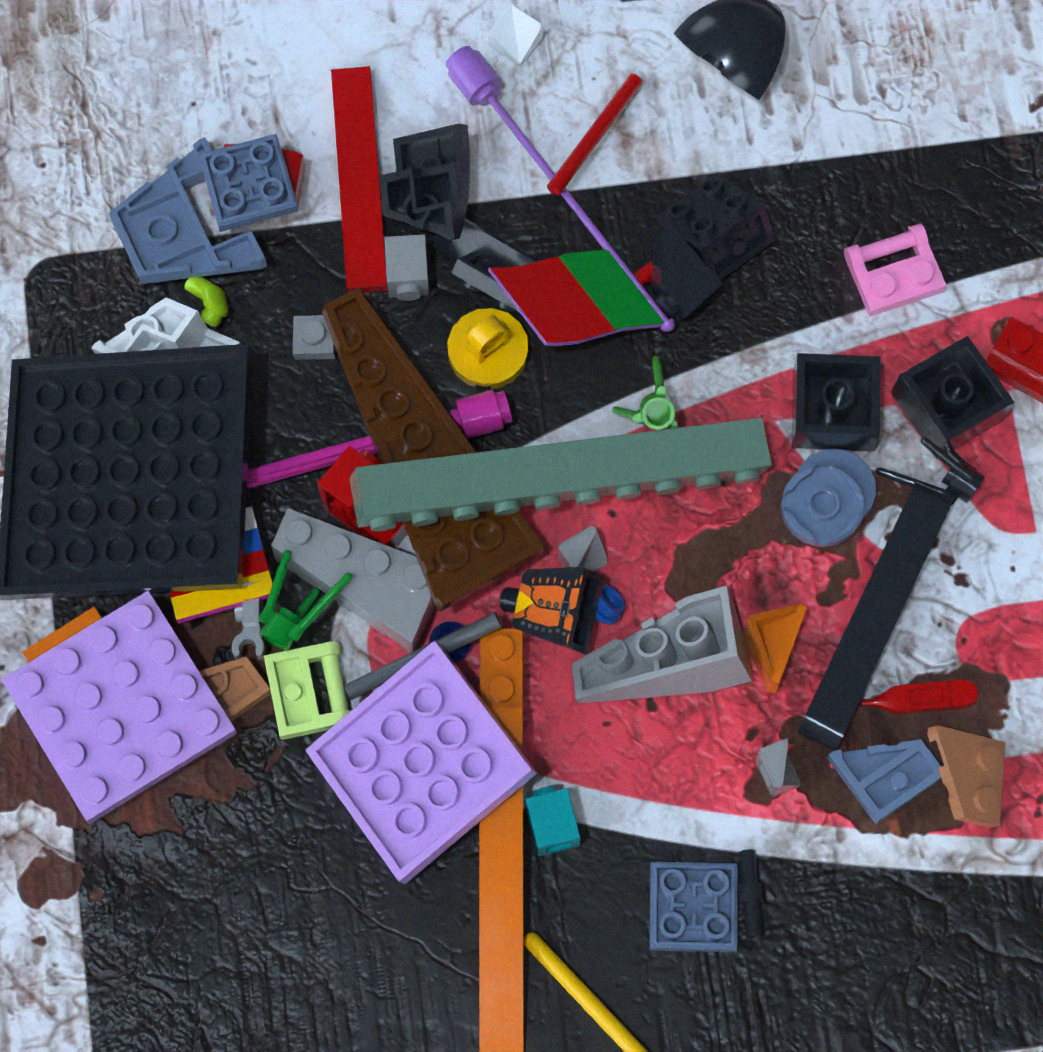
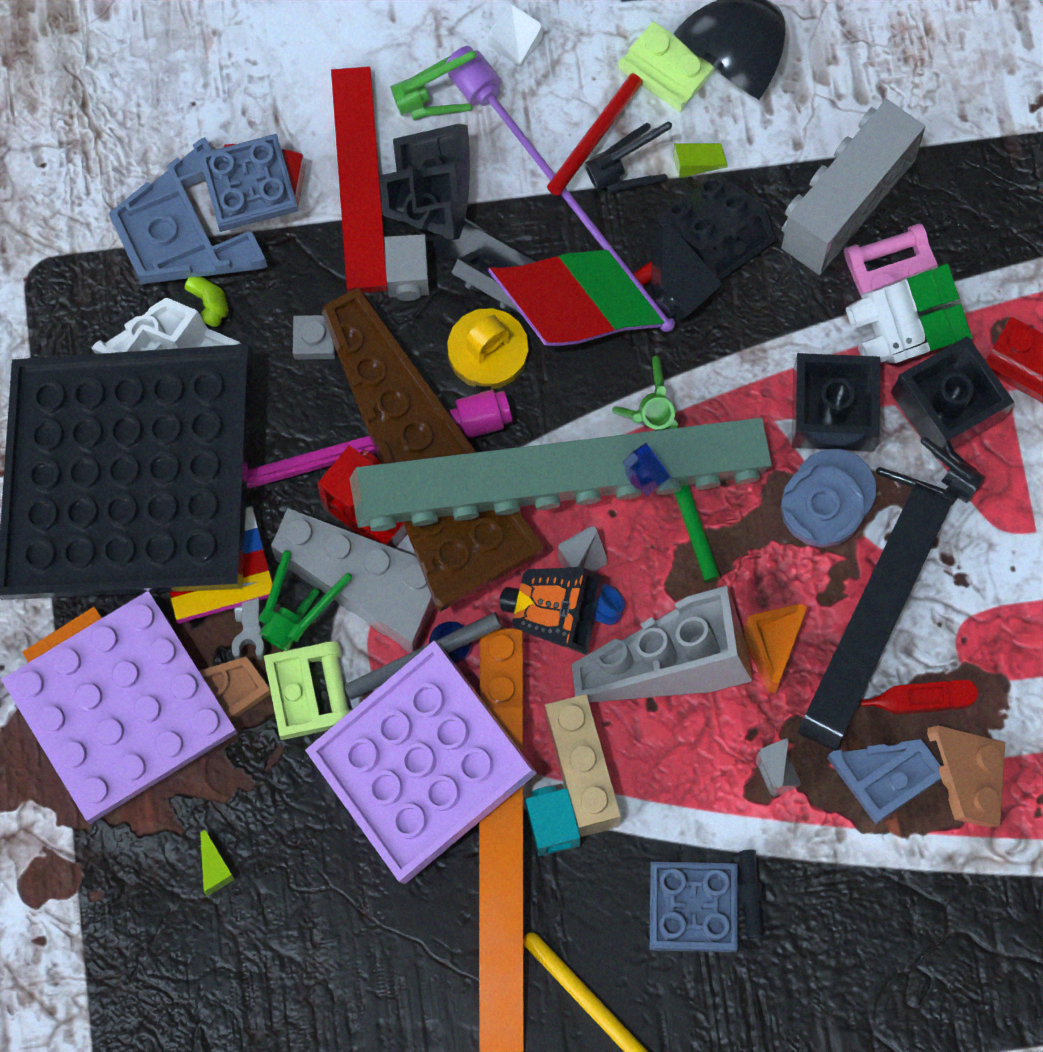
(214, 868): none -> lime piece
(411, 93): none -> bright green plant
(582, 764): none -> tan brick
(607, 167): none -> black plant
(645, 470): none -> clear blue plate
(666, 66): none -> yellowish green plate
(697, 534): none -> green bar
(698, 158): none -> lime piece
(851, 186): none -> light grey brick
(895, 320): none -> hips

